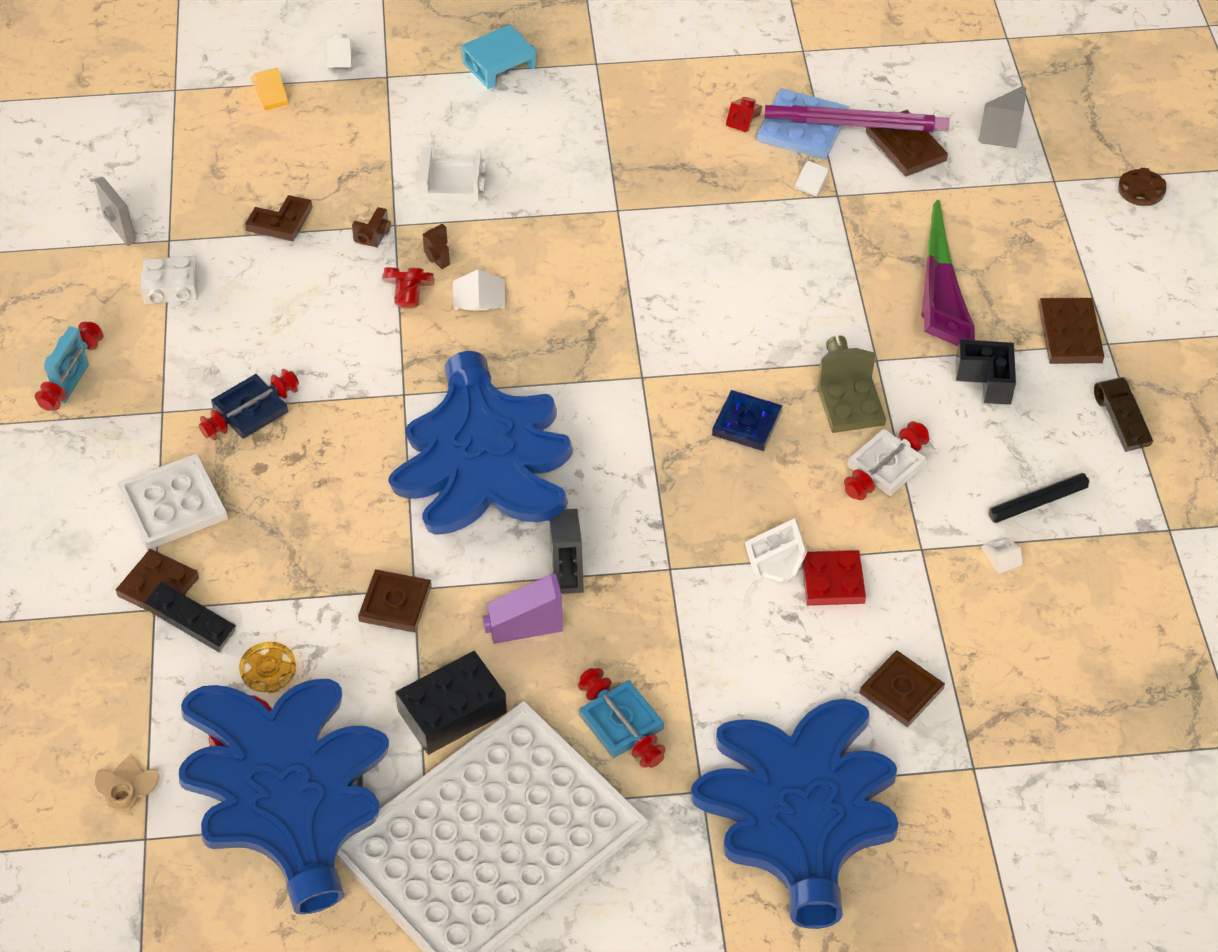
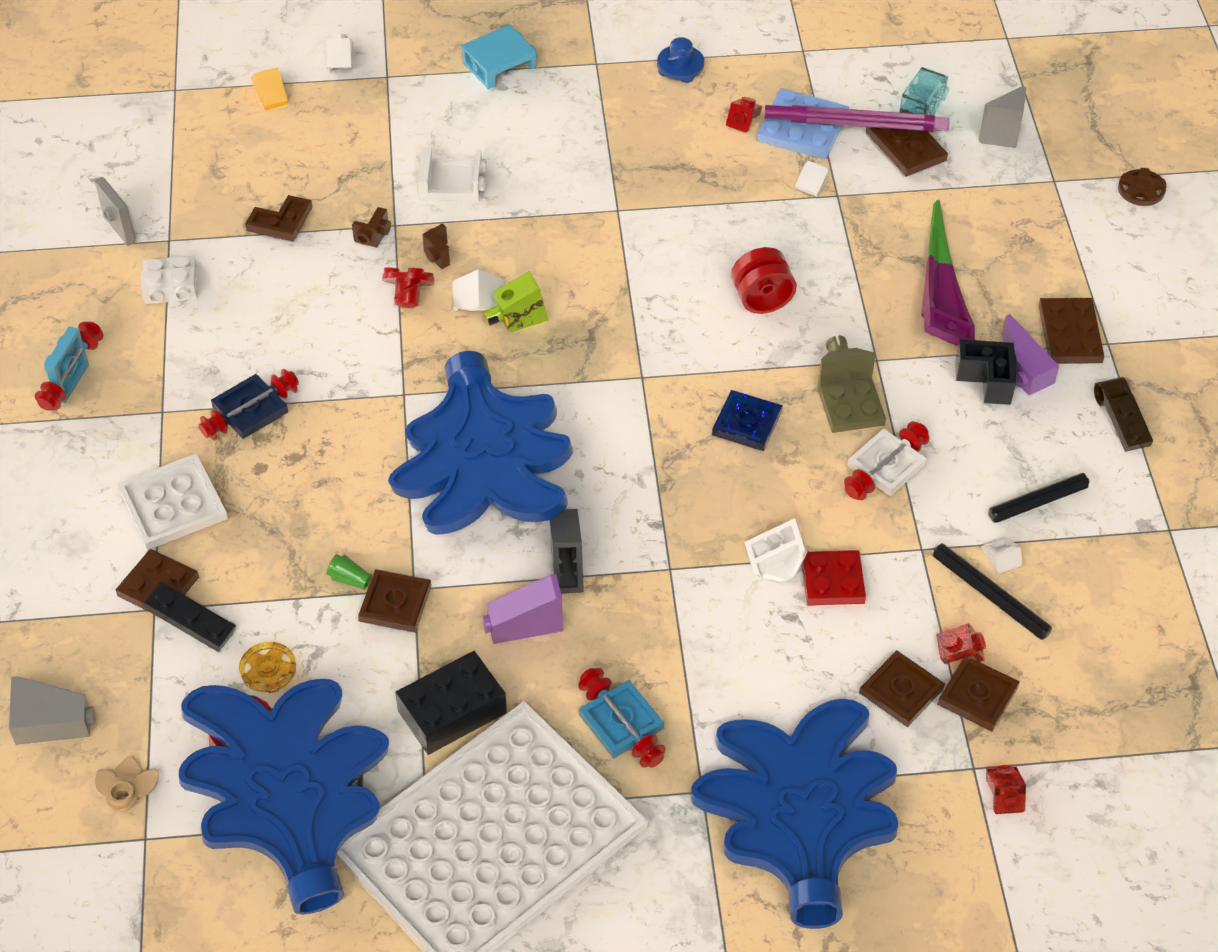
(47, 713): none -> light grey slope
(346, 571): none -> bright green cone
(518, 304): none -> lime torso
(680, 60): none -> blue plate
(763, 280): none -> red wheel
(925, 92): none -> clear light blue brick
(960, 642): none -> clear red bracket
(978, 693): none -> reddish brown plate
(992, 591): none -> black axle
(1007, 789): none -> clear red bracket
(1032, 363): none -> medium lavender slope

